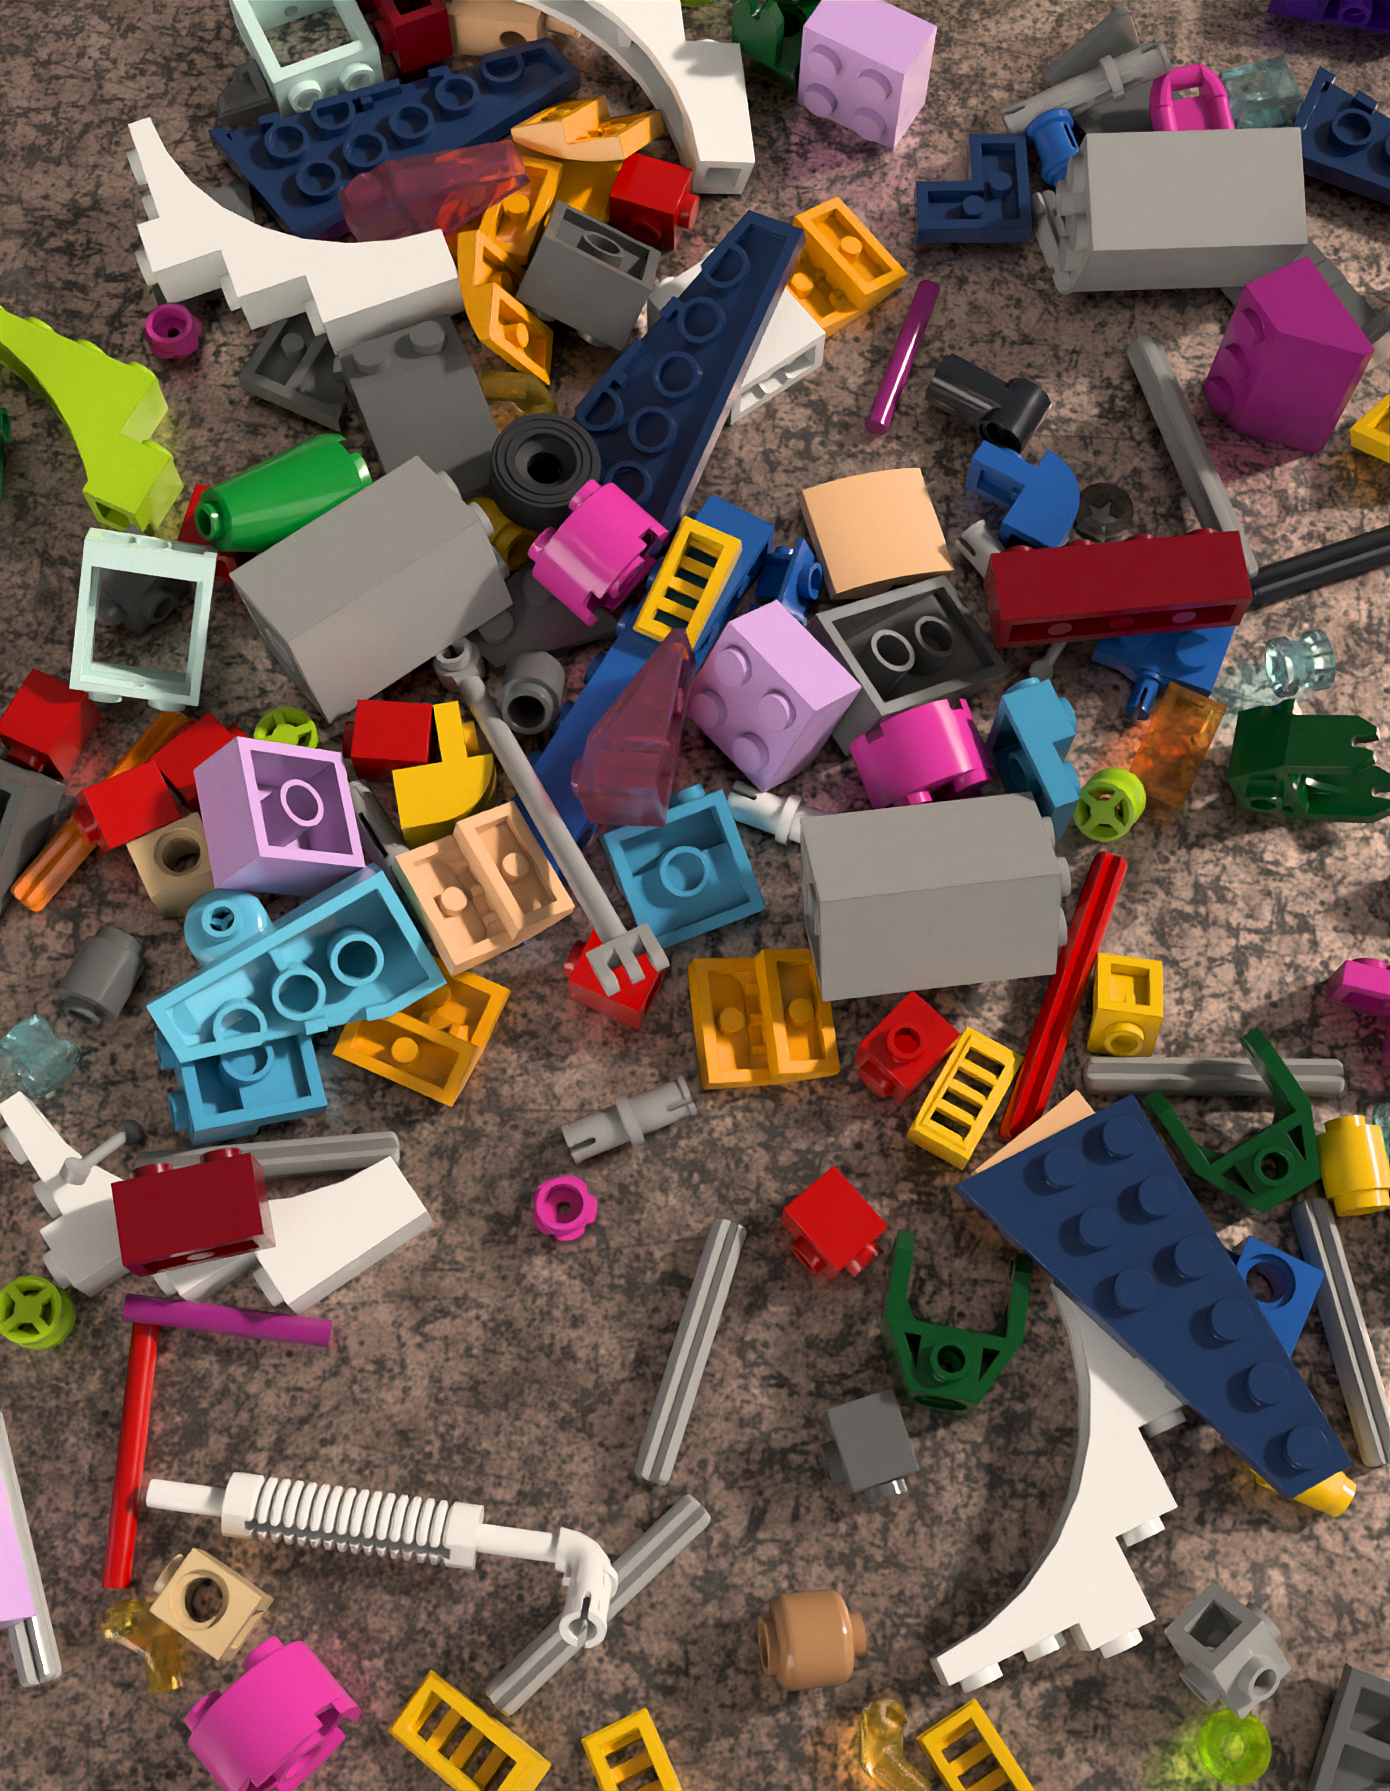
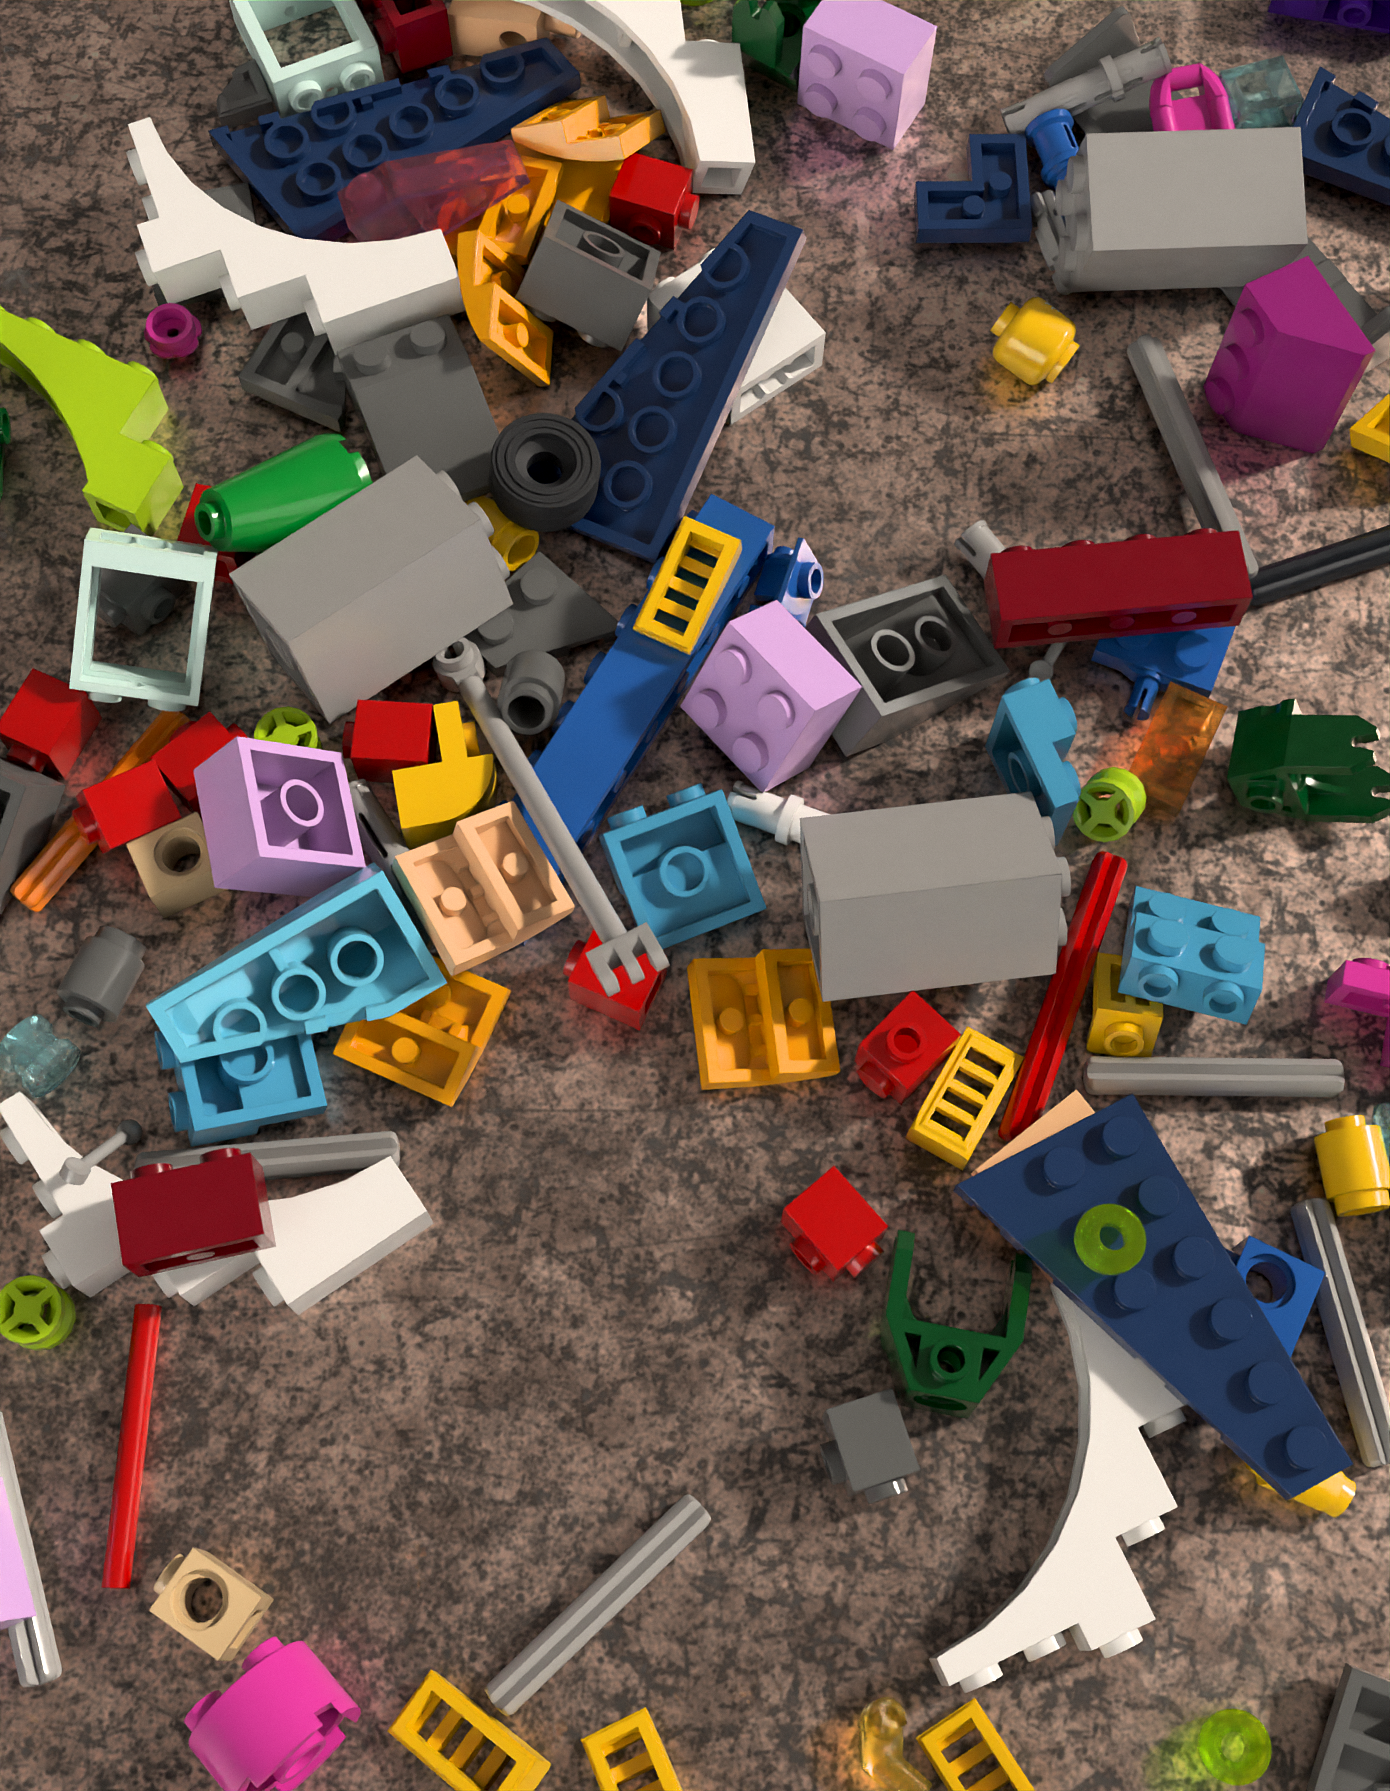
(148, 1636): clear yellow arm -> none
(221, 922): medium azure head -> none
(227, 1320): magenta bar -> none
(399, 1527): white piece -> none
(521, 389): clear yellow arm -> none
(558, 1190): dark pink plate -> none
(597, 551): dark pink brick -> none
(629, 1119): light grey pin -> none
(637, 742): clear pink slope -> none
(690, 1352): light grey axle -> none
(810, 1639): medium nougat head -> none
(840, 267): light orange slope -> none
(875, 532): light nougat slope -> none
(902, 357): magenta bar -> none
(924, 757): dark pink brick -> none
(999, 410): black piece -> none
(1034, 340): none -> yellow head
(1038, 498): blue brick -> none
(1098, 1256): none -> clear neon green plate
(1103, 513): clear smoke tile -> none
(1192, 955): none -> dark azure plate
(1228, 1651): light grey brick -> none
(1238, 1172): dark green piece -> none
(1299, 663): clear light blue wheel -> none

